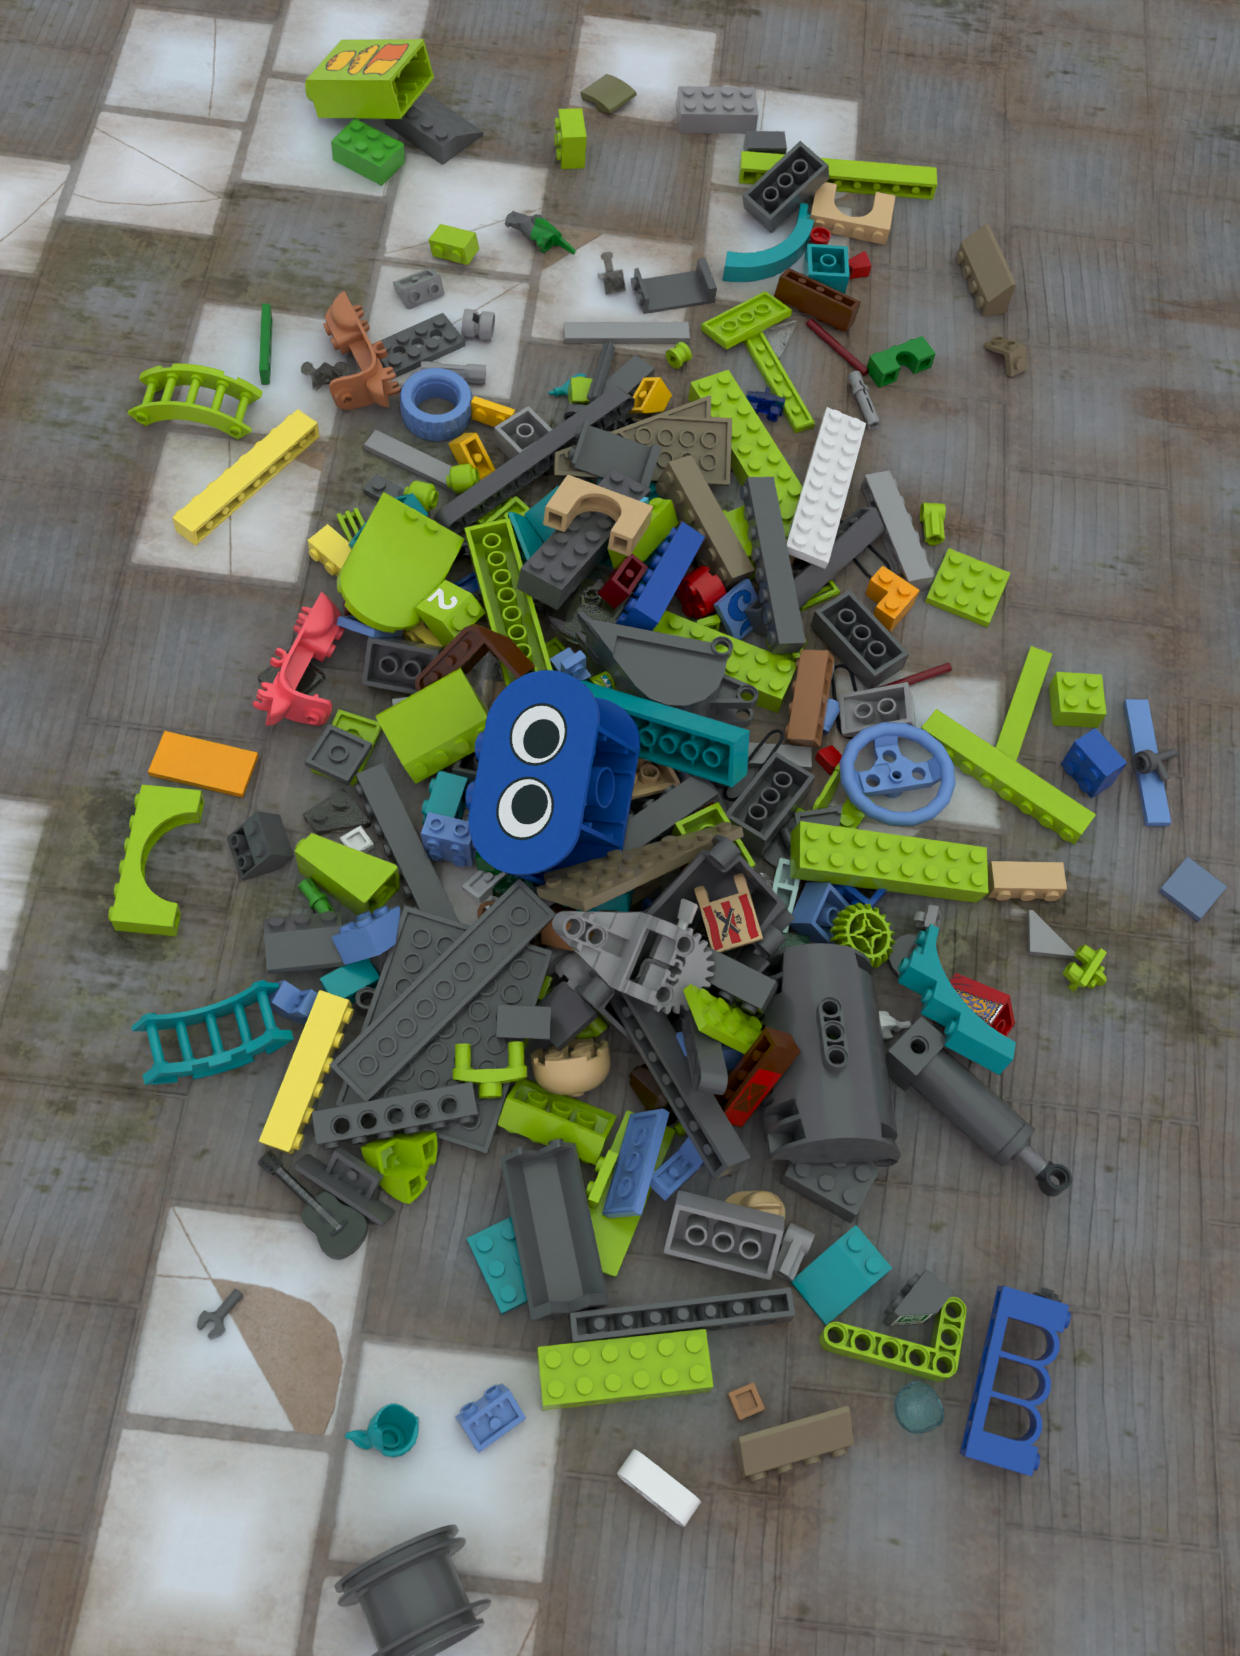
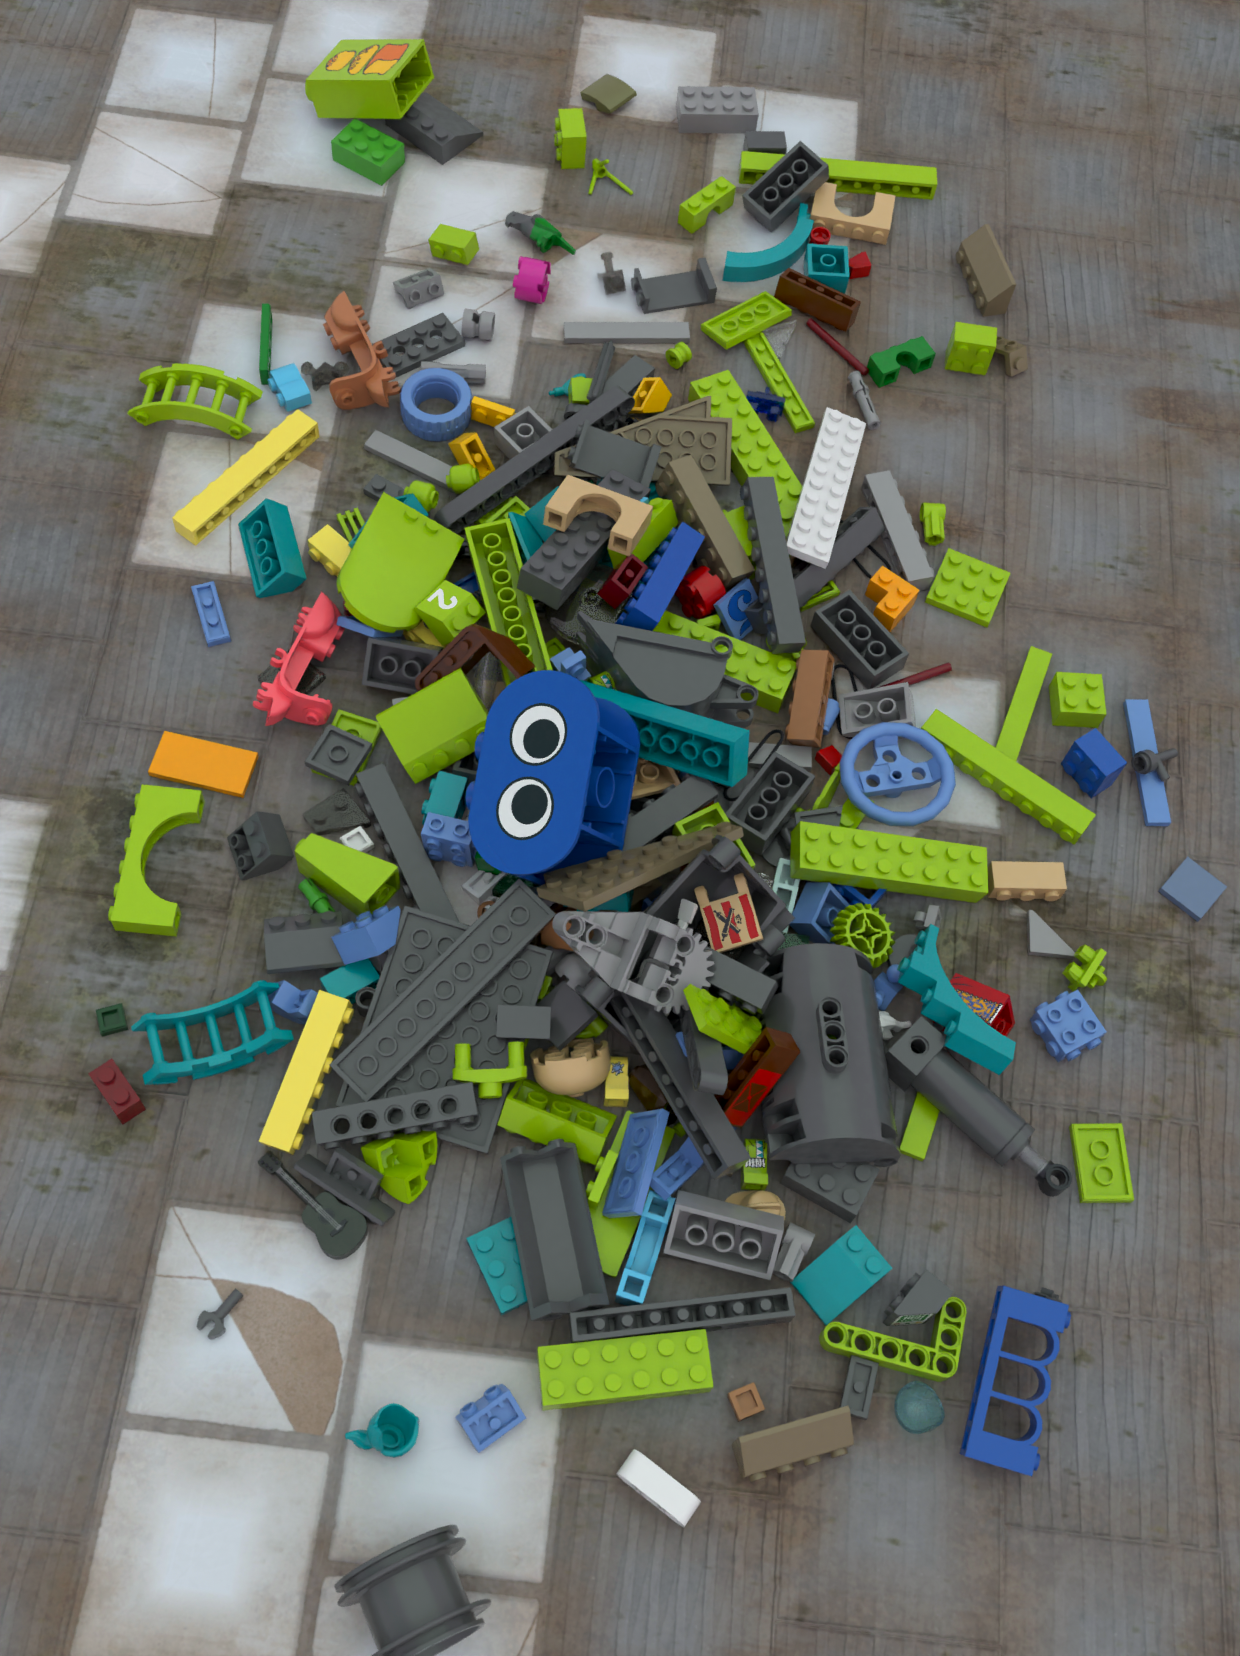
(111, 1019): none -> dark green tile
(117, 1091): none -> dark red brick
(211, 614): none -> medium blue tile
(271, 549): none -> teal slope
(290, 387): none -> medium azure brick
(532, 280): none -> dark pink brick
(600, 171): none -> lime plant
(616, 1083): none -> light yellow leg
(645, 1250): none -> medium azure arch
(716, 196): none -> lime arch
(754, 1171): none -> lime leg
(859, 1386): none -> dark grey plate
(887, 986): none -> medium blue piece
(919, 1128): none -> lime tile
(970, 348): none -> lime brick
(1067, 1026): none -> medium blue brick
(1101, 1163): none -> lime tile

